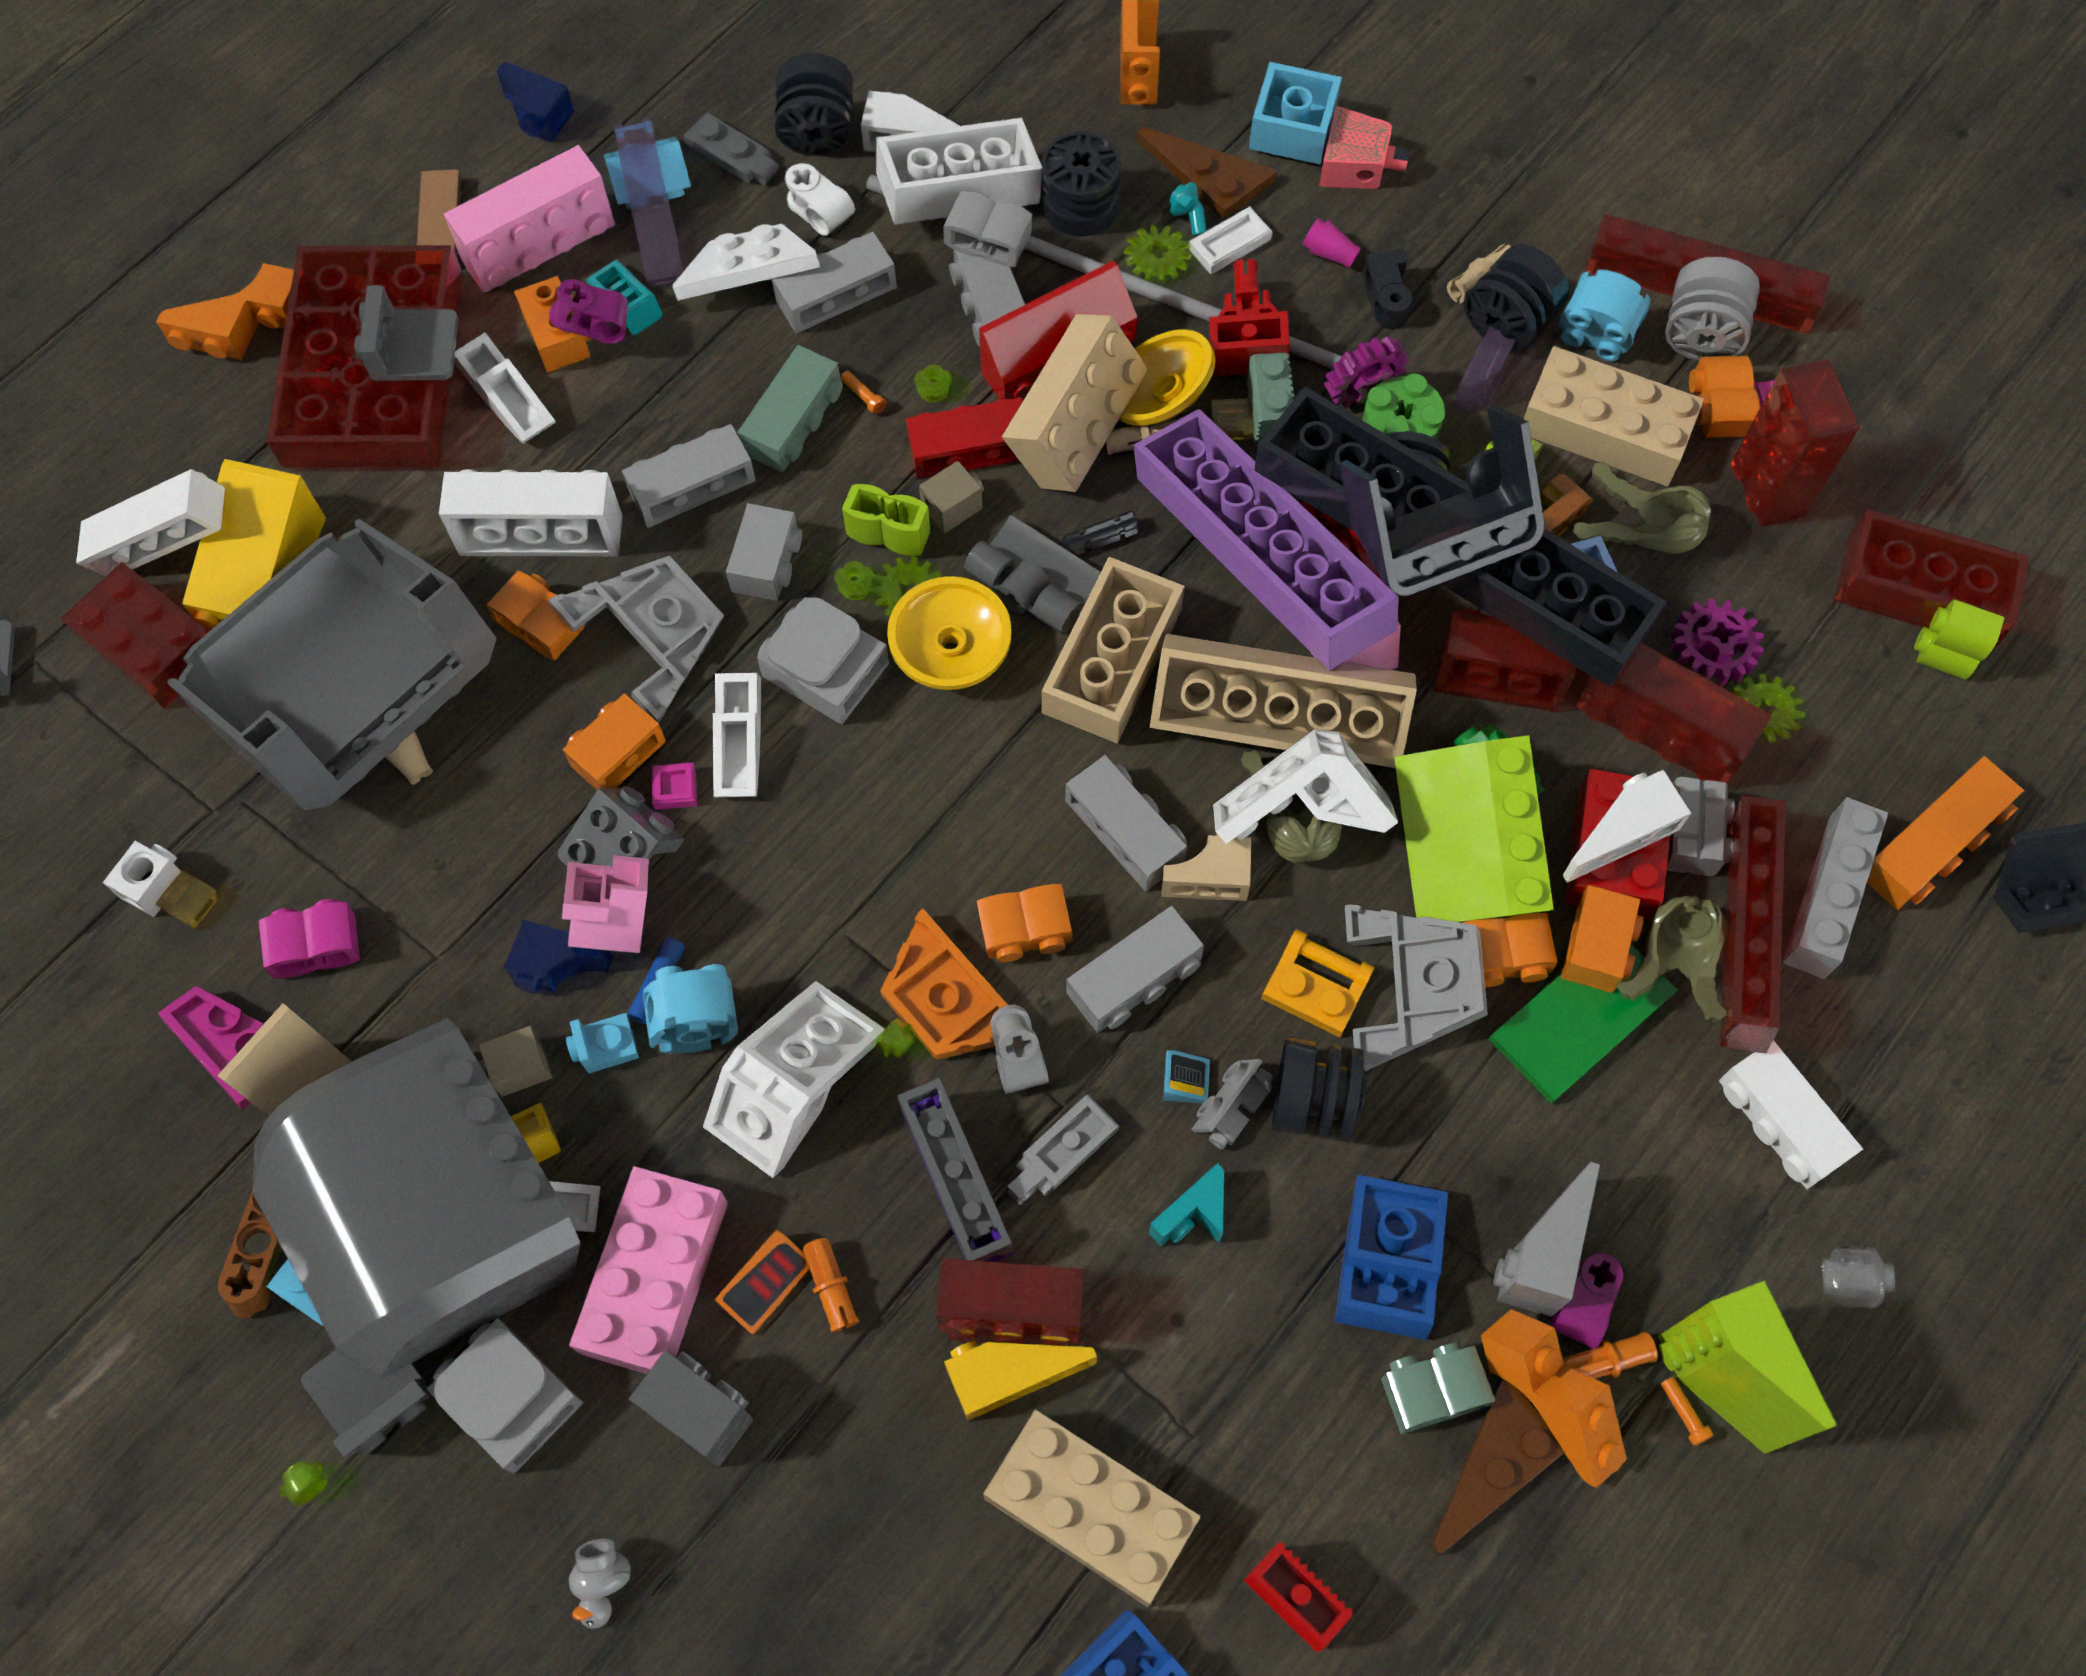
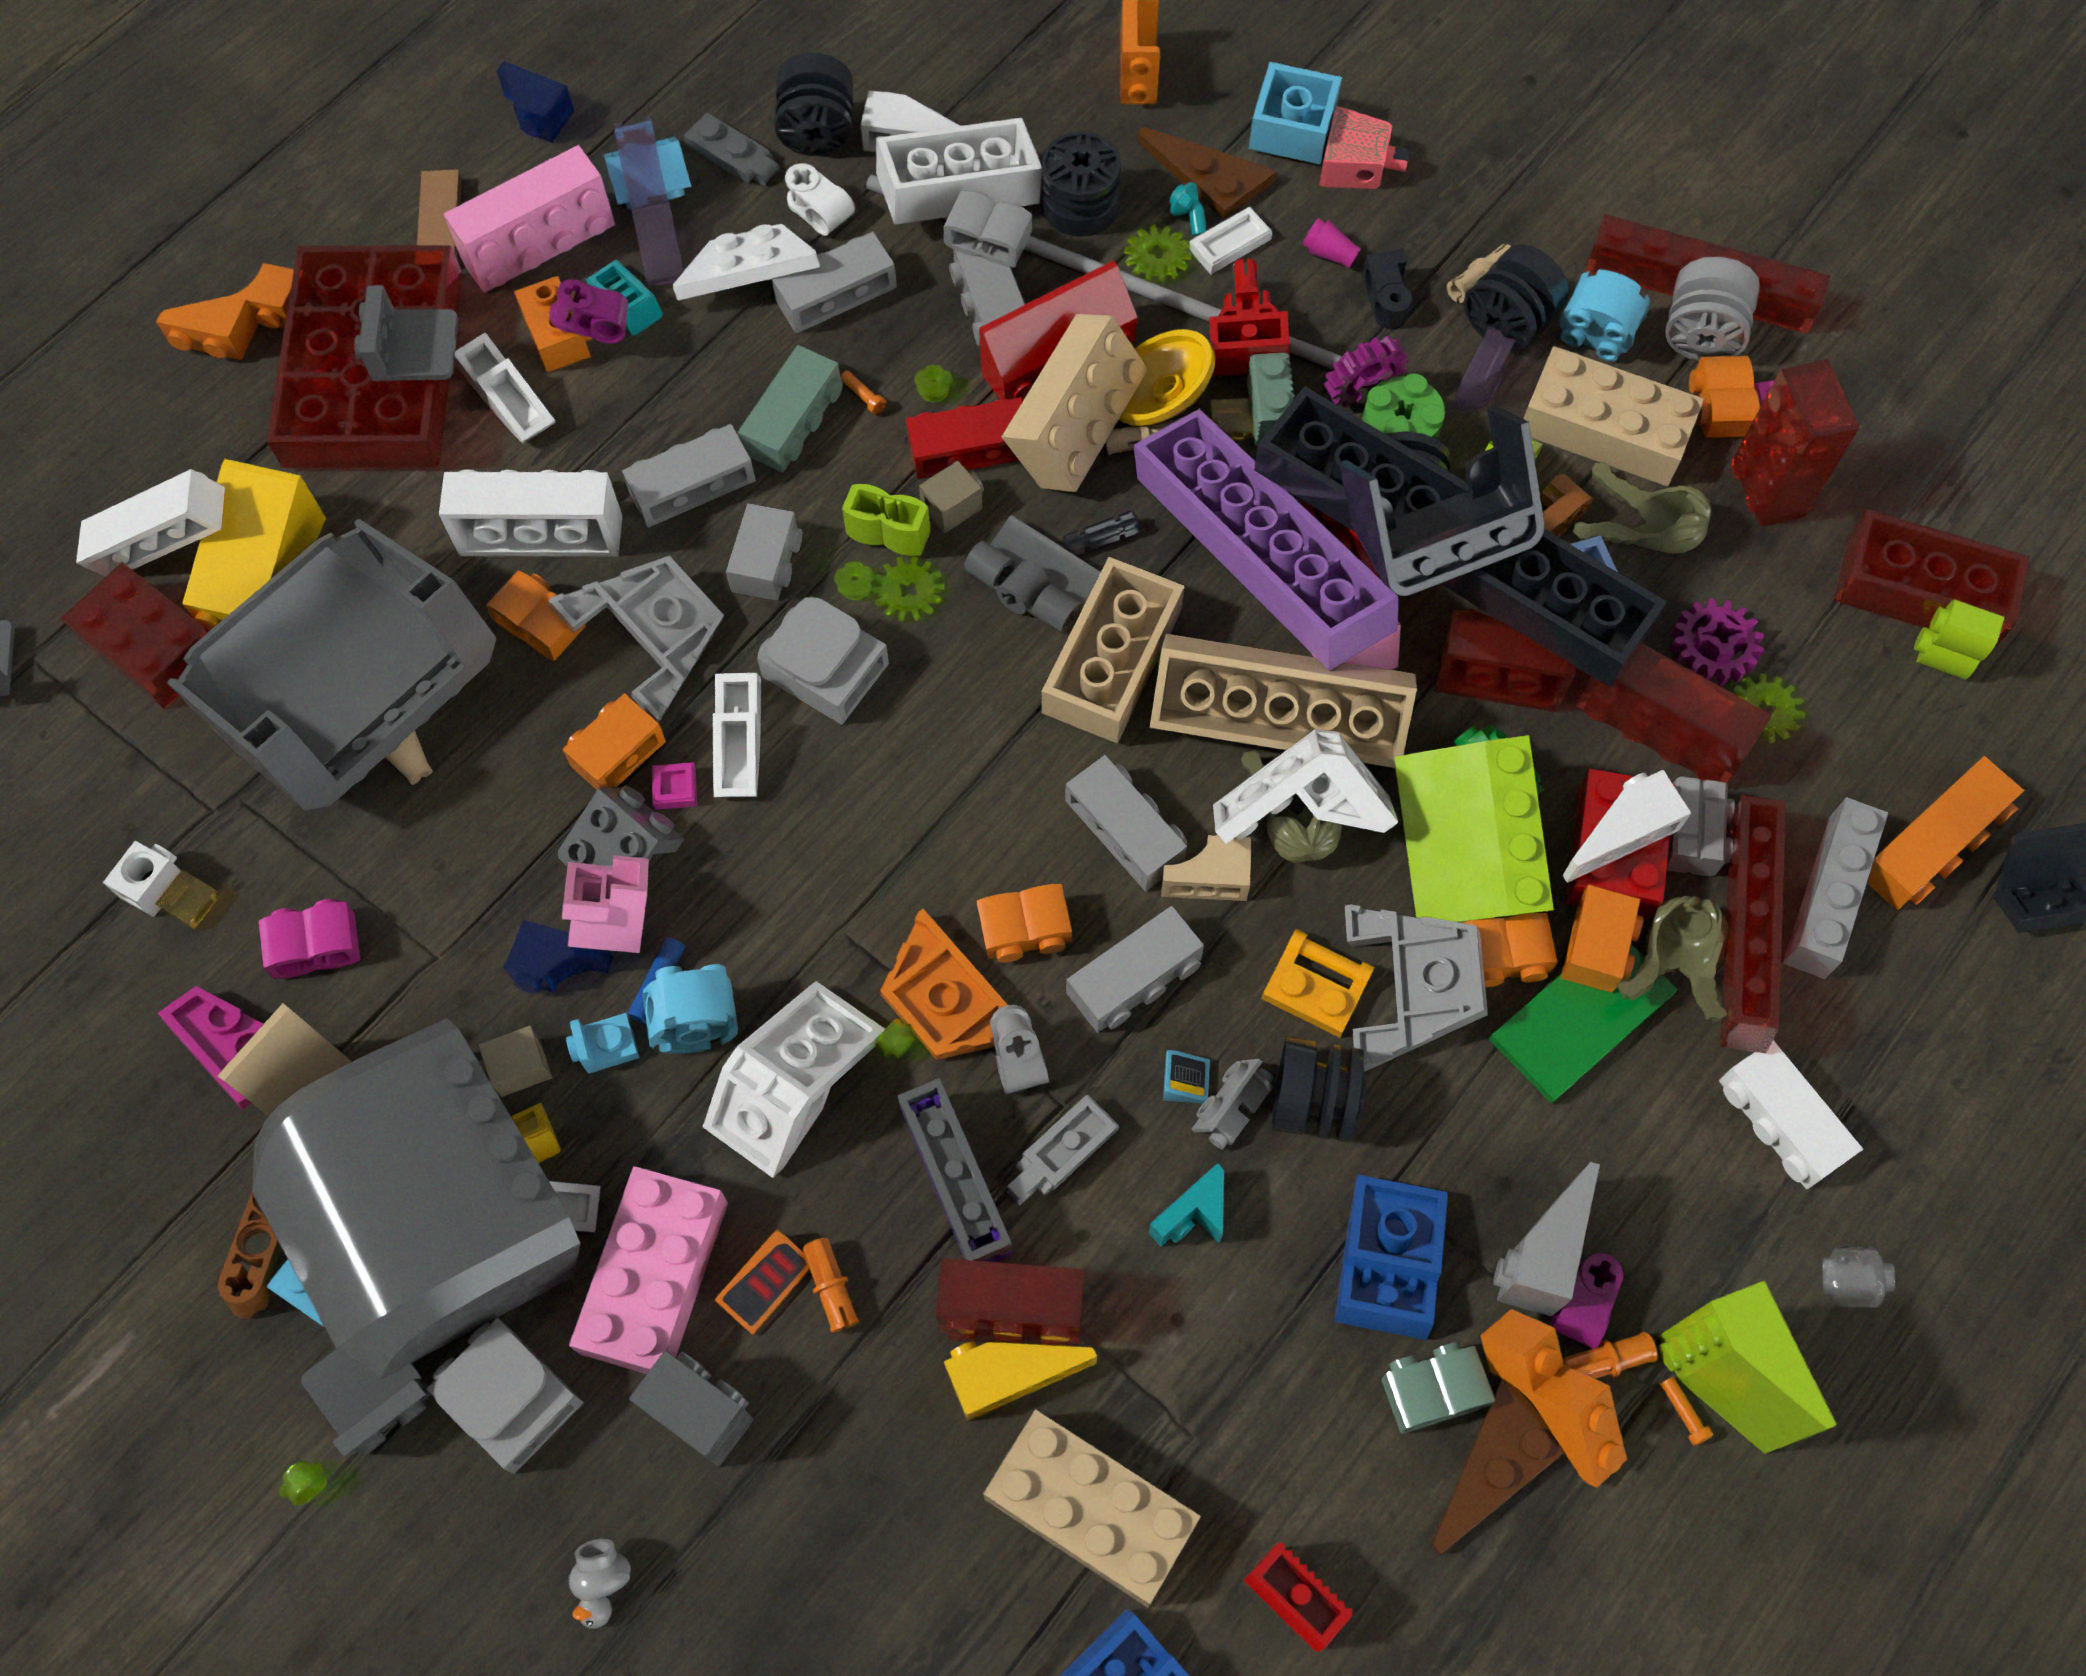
(945, 613): yellow dish -> none

